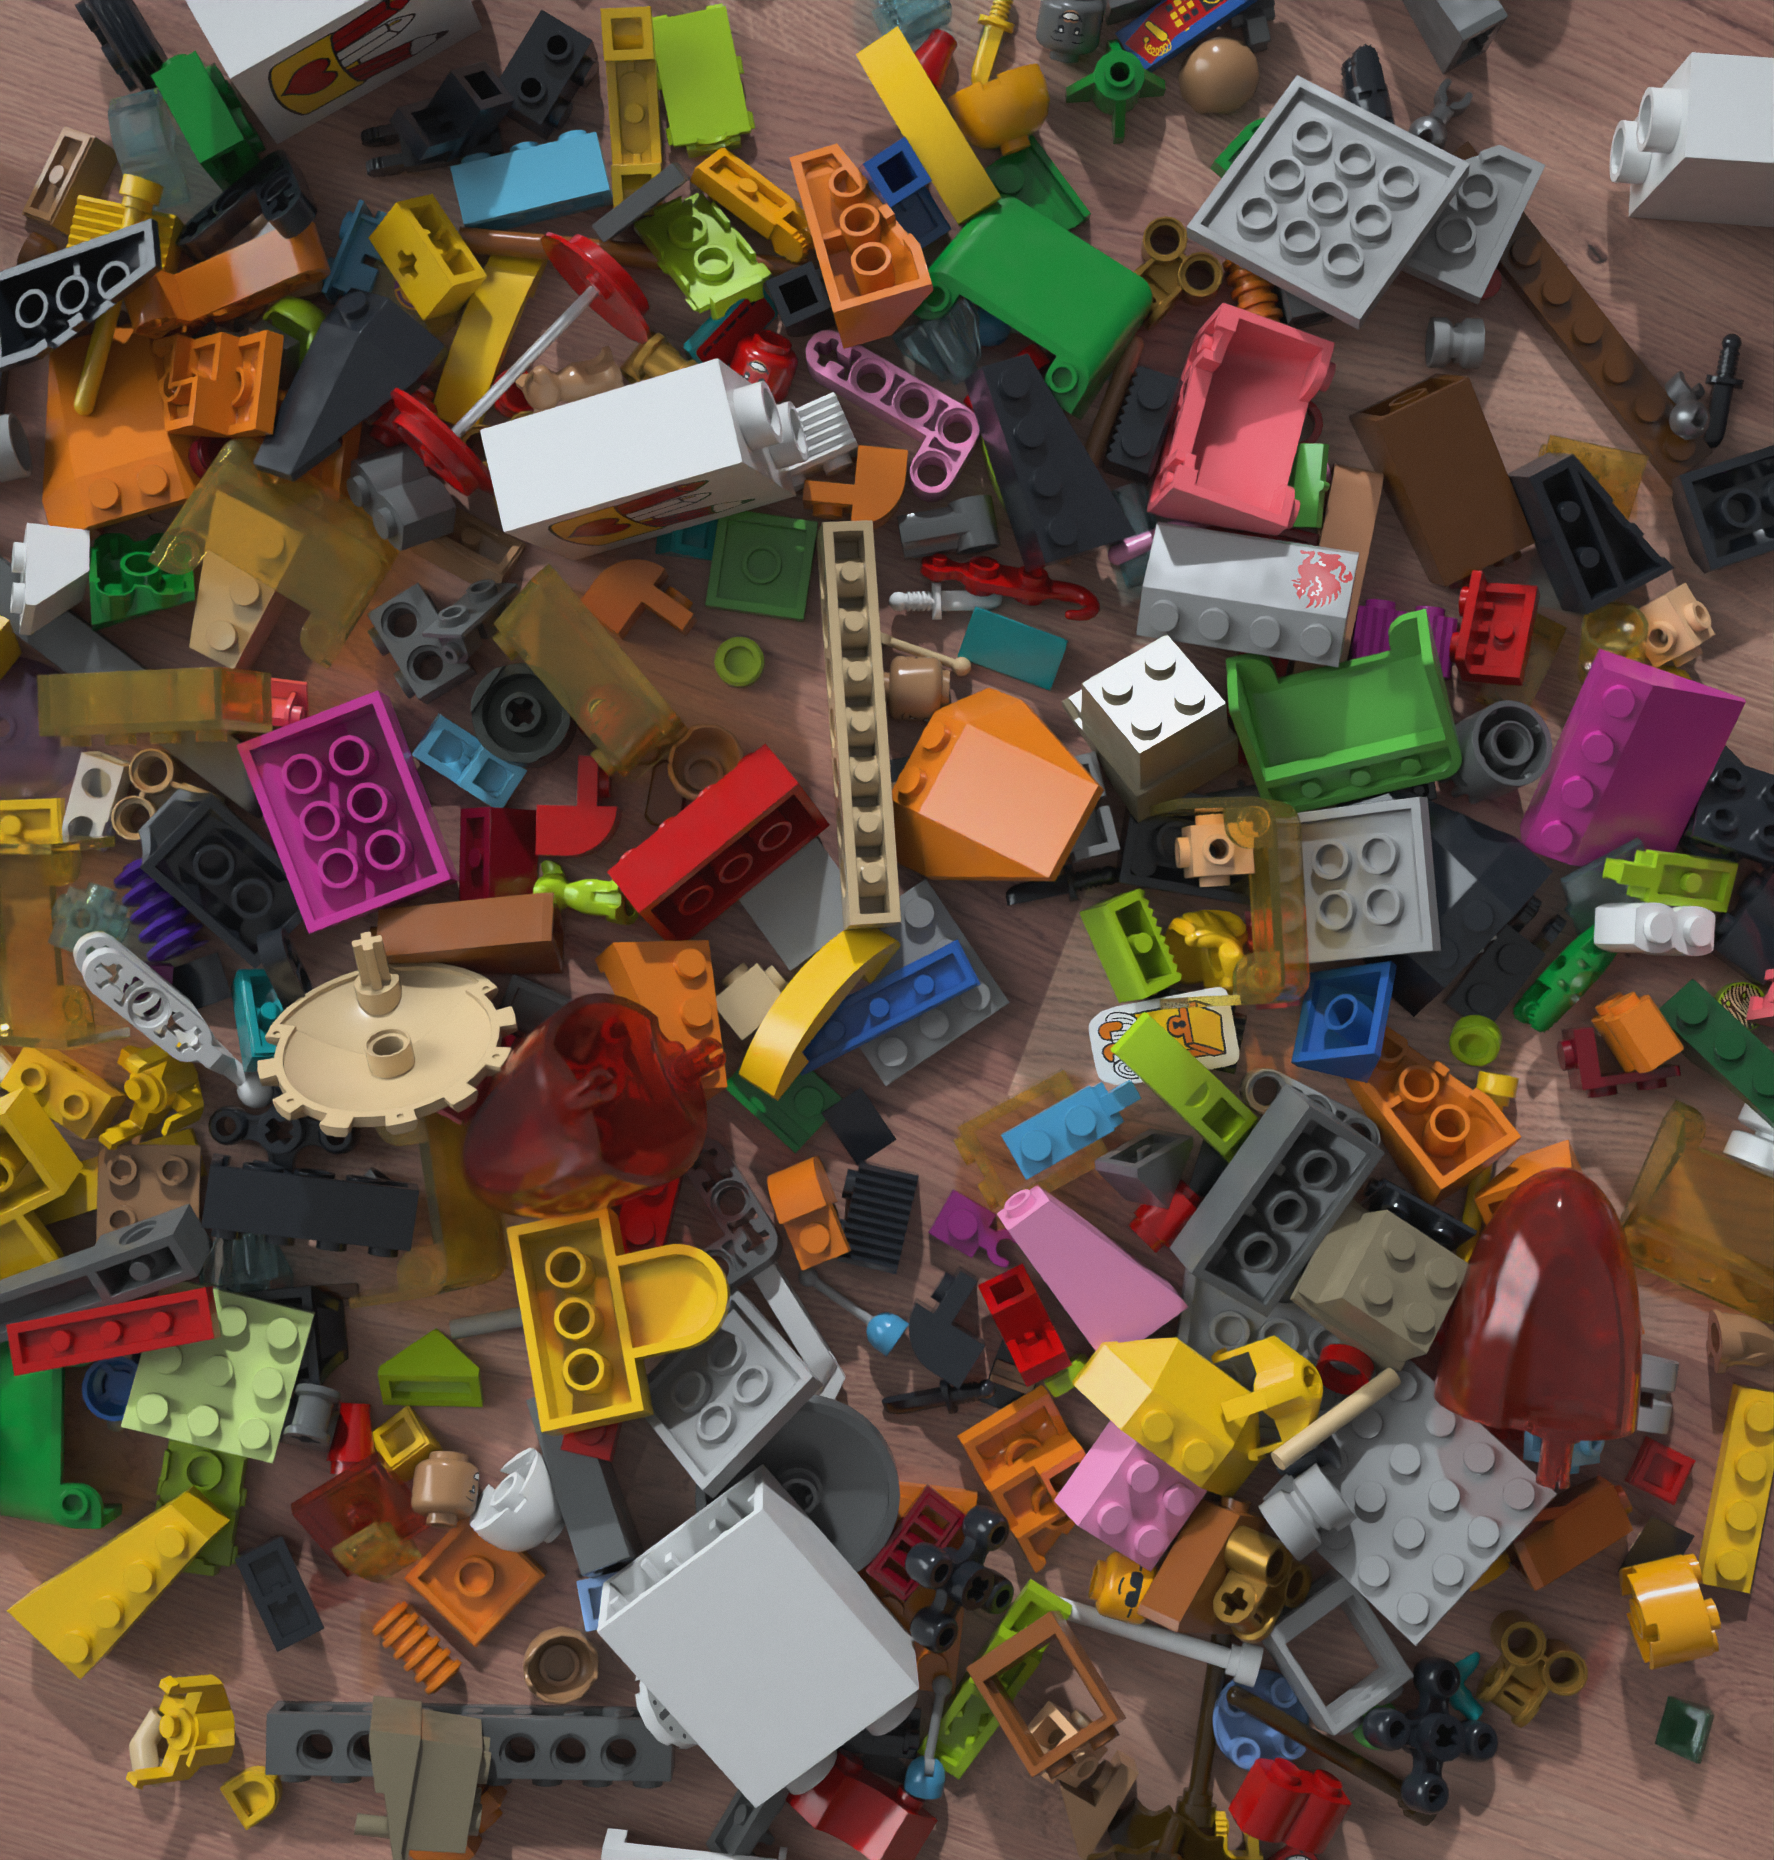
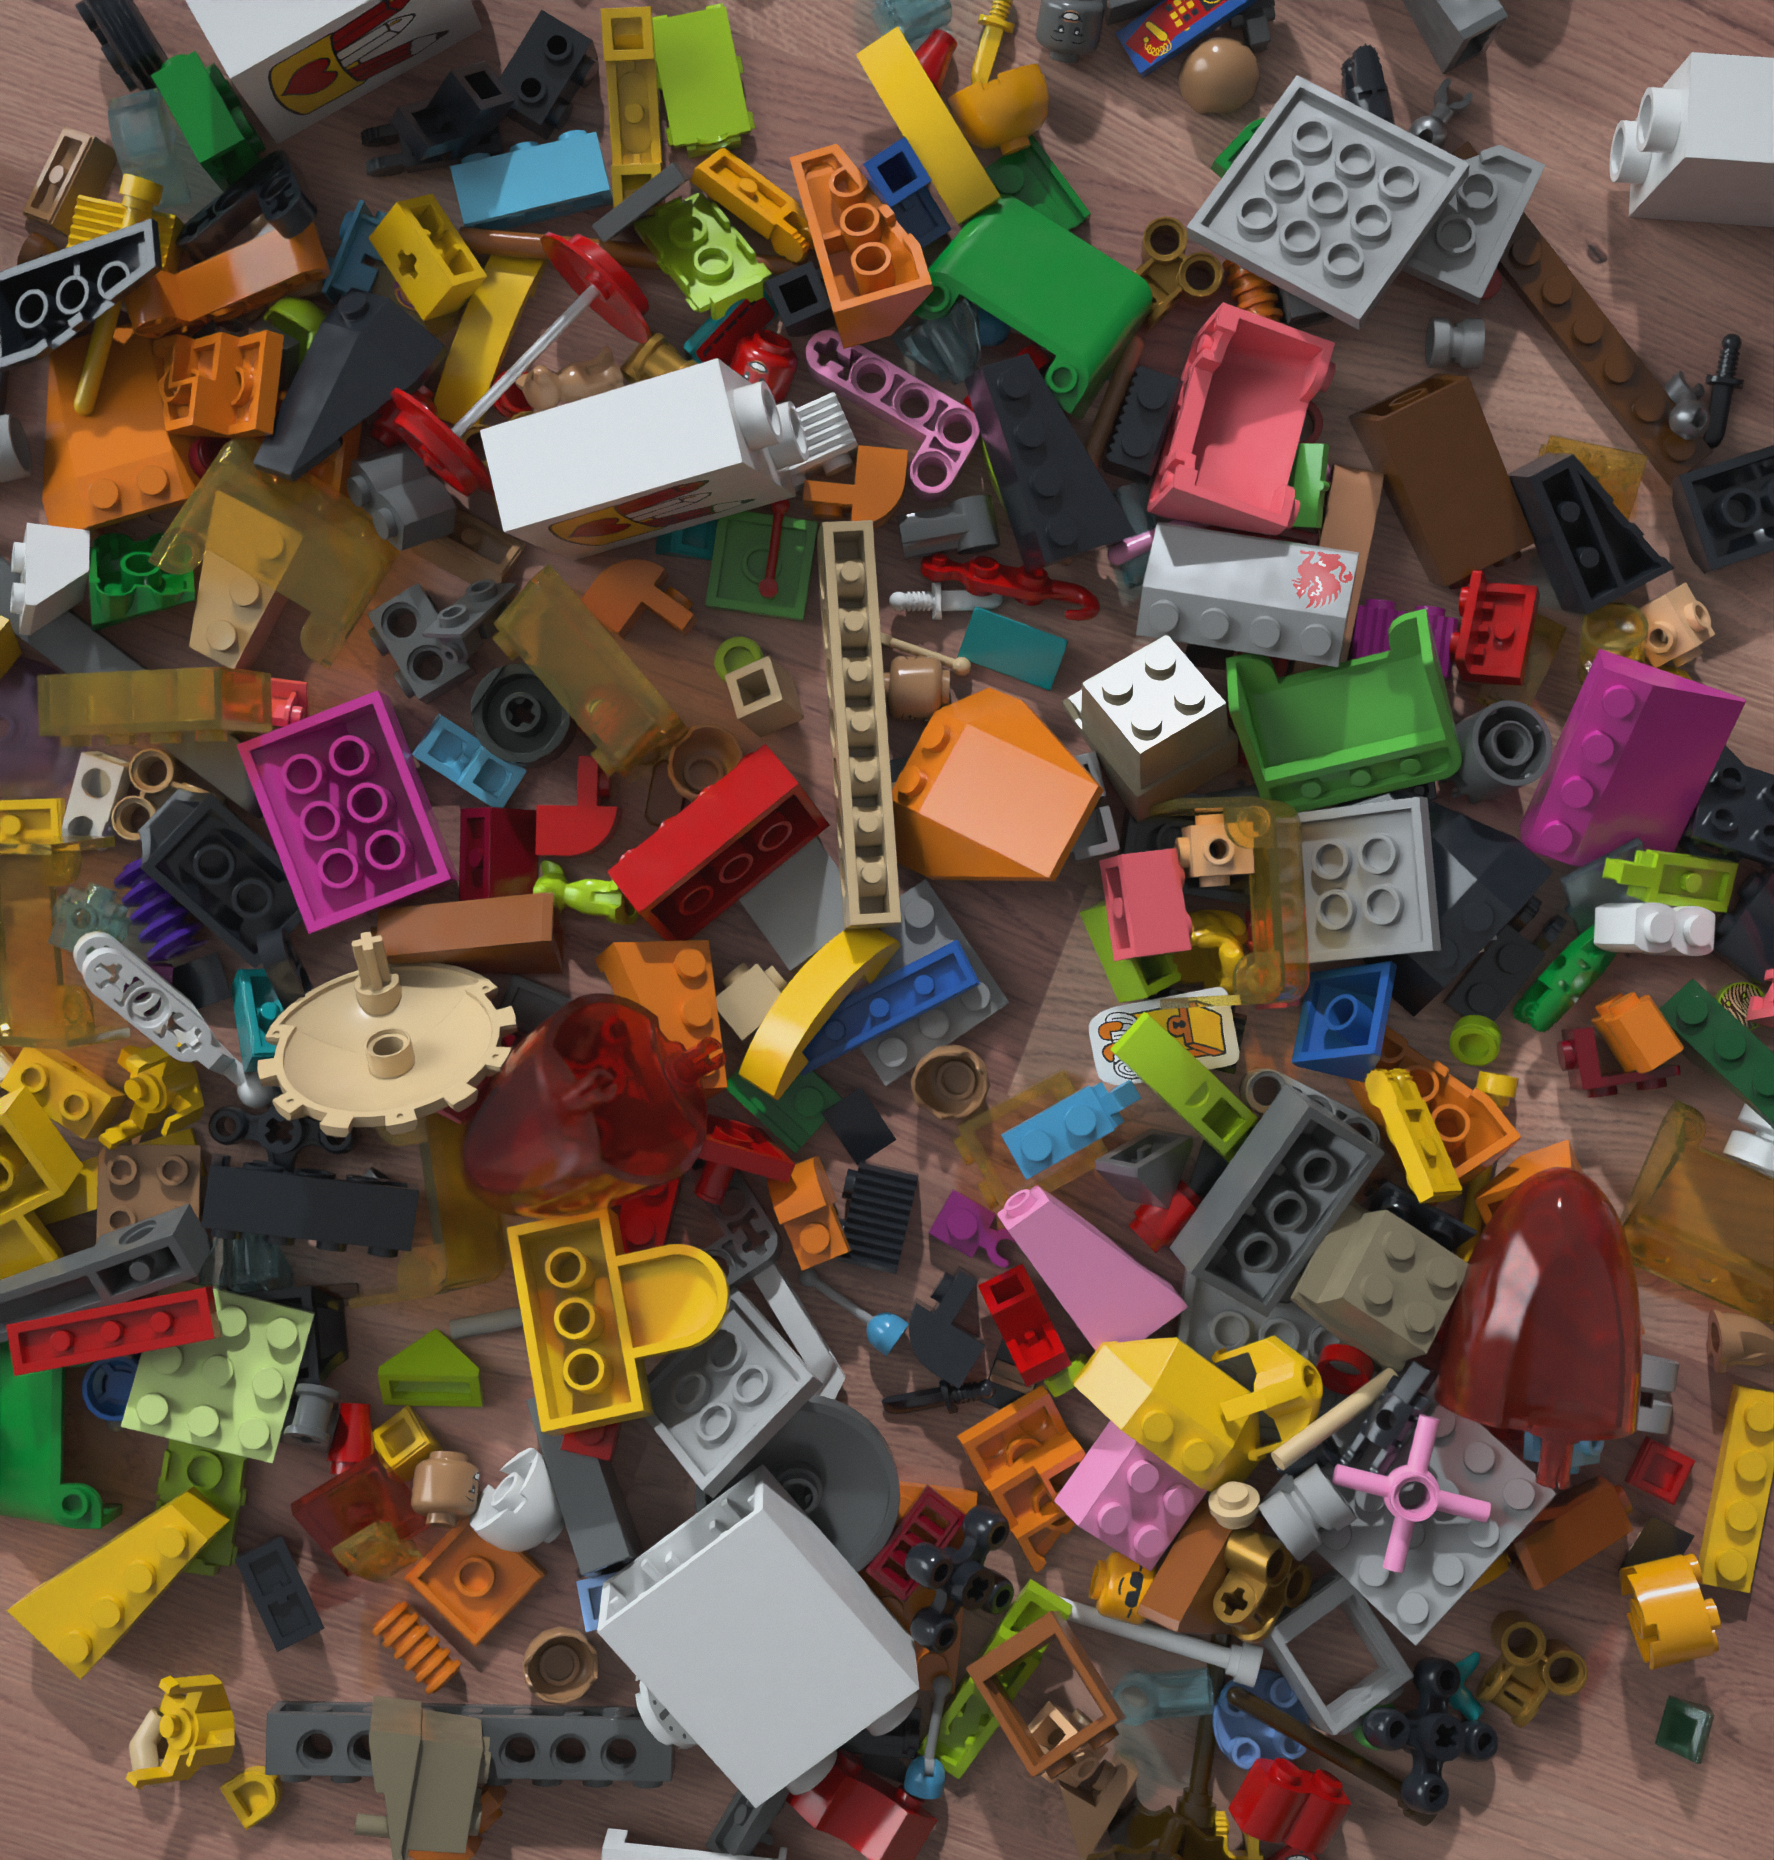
(737, 1146): none -> red tile
(764, 696): none -> tan brick
(768, 587): none -> red hinge
(950, 1082): none -> medium nougat hair
(1068, 883): black piece -> none
(1113, 96): green brick -> none
(1146, 904): none -> coral brick
(1168, 1694): none -> clear light blue piece
(1207, 656): none -> black piece
(1234, 1505): none -> tan plate
(1404, 1399): none -> black hinge
(1414, 1135): none -> yellow hinge
(1431, 1501): none -> bright pink bar

